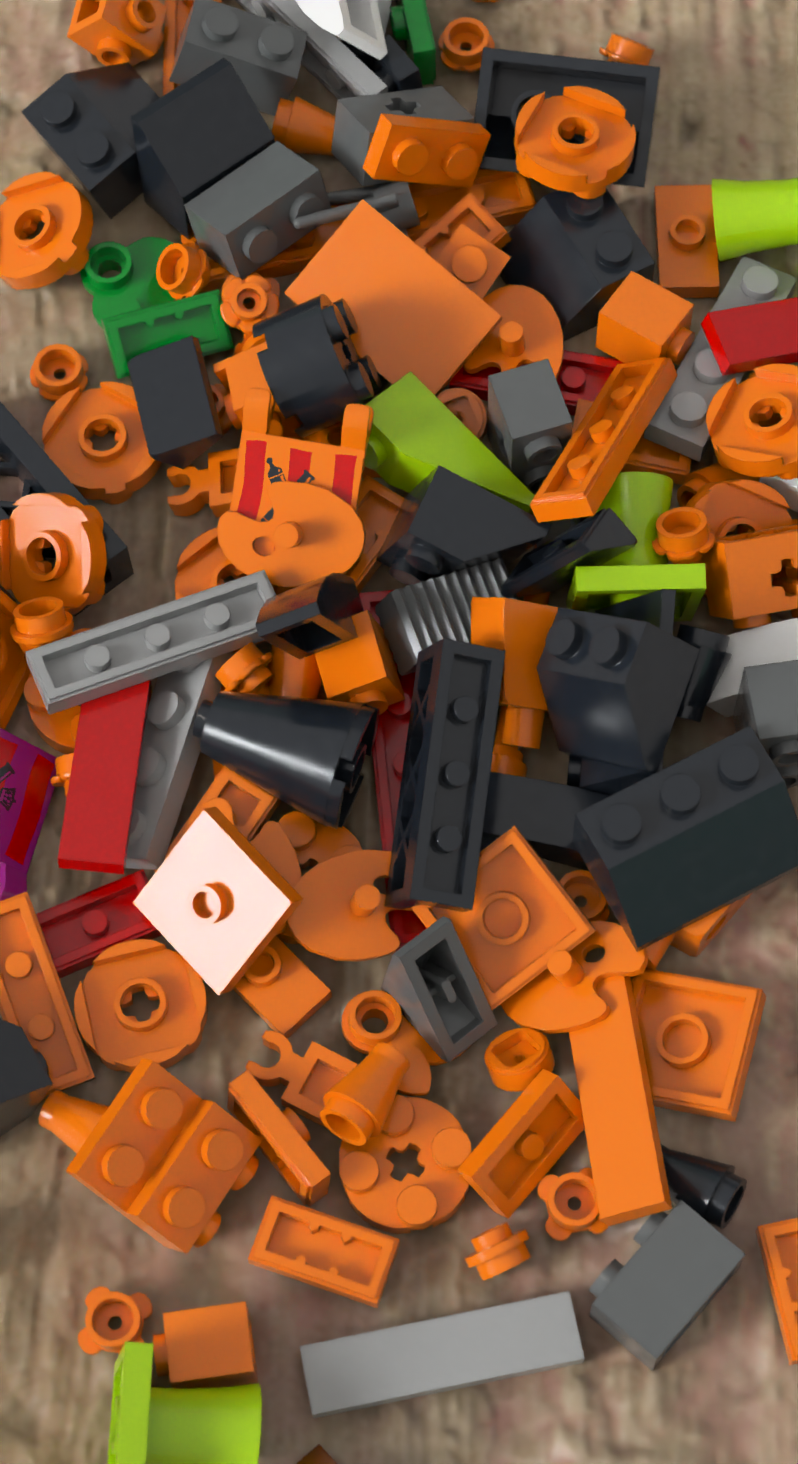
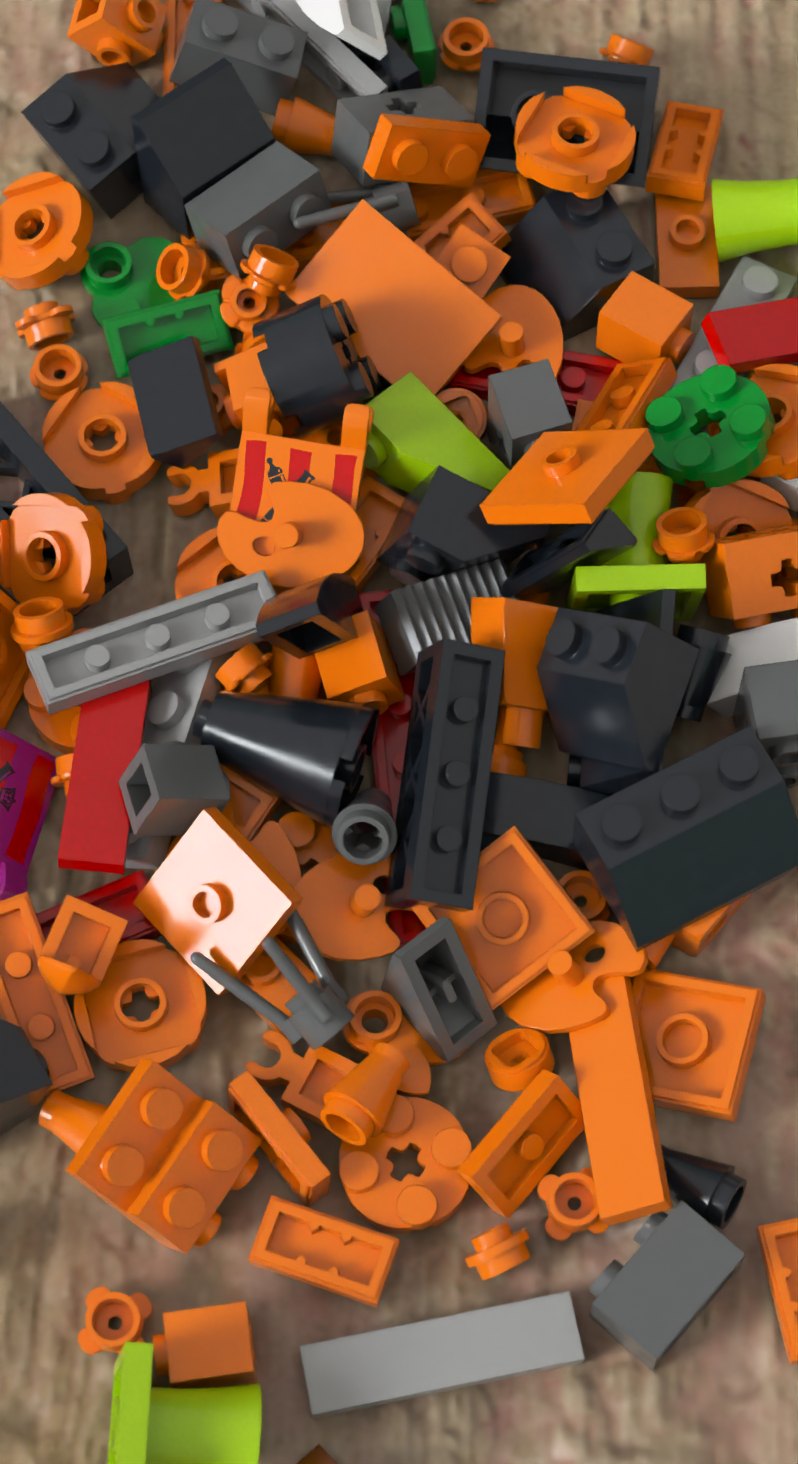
(46, 325): none -> orange plate
(79, 947): none -> orange plate
(171, 786): none -> dark grey brick
(270, 270): none -> orange plate
(315, 1008): none -> dark grey plant
(366, 828): none -> dark grey cone
(567, 477): none -> orange plate
(684, 150): none -> orange plate
(705, 399): none -> green plate

